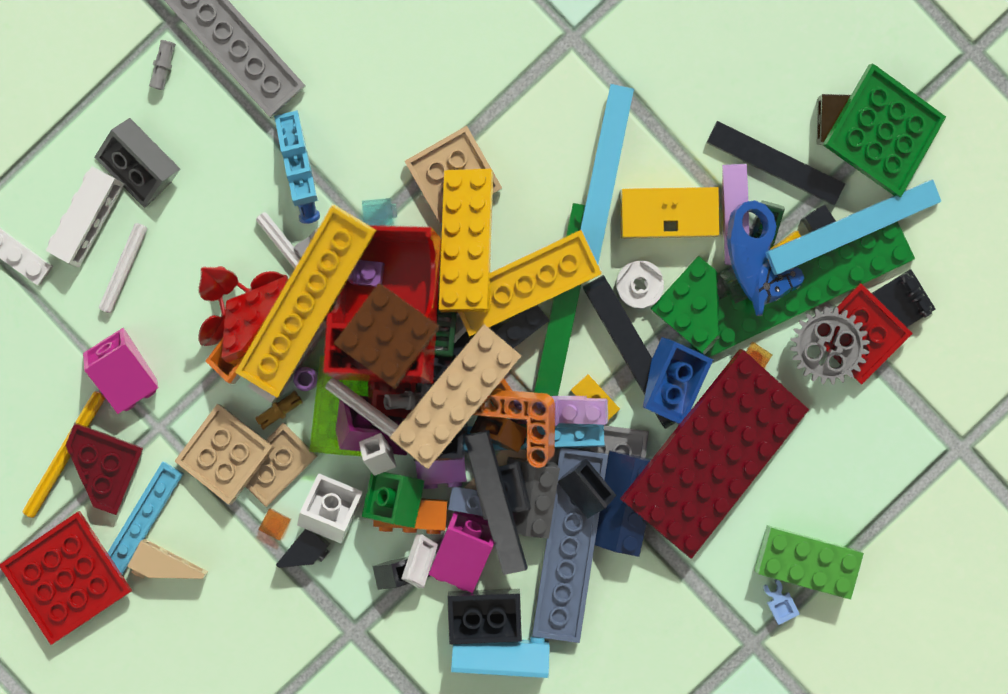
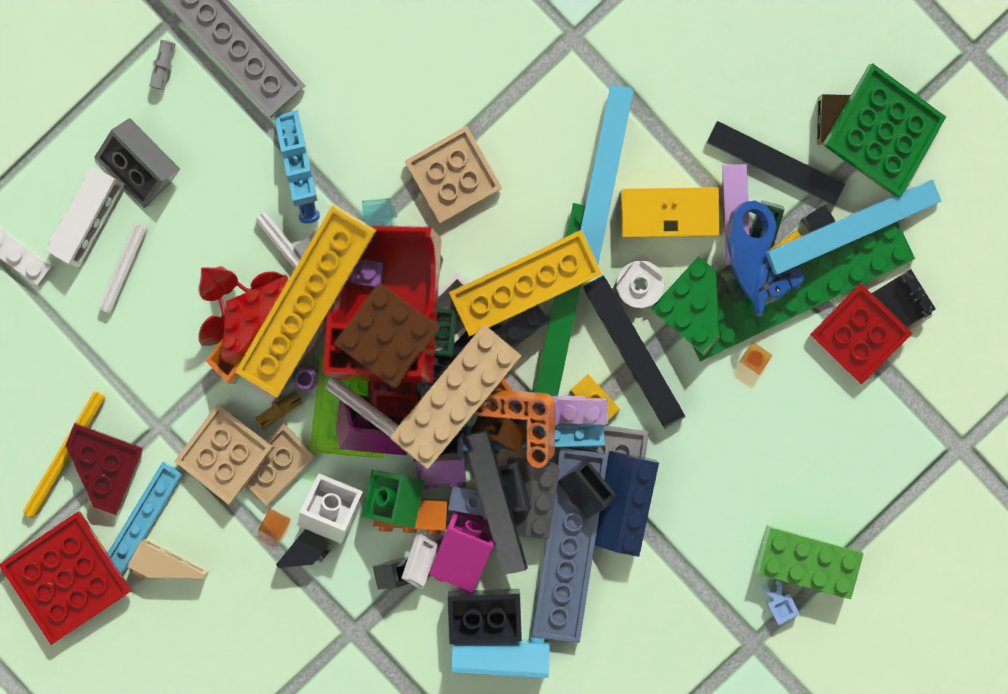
(120, 371): dark pink slope -> none
(377, 454): white brick -> none
(404, 400): light grey pin -> none
(466, 240): yellow plate -> none
(675, 379): blue slope -> none
(715, 453): dark red plate -> none
(849, 354): light grey gear -> none

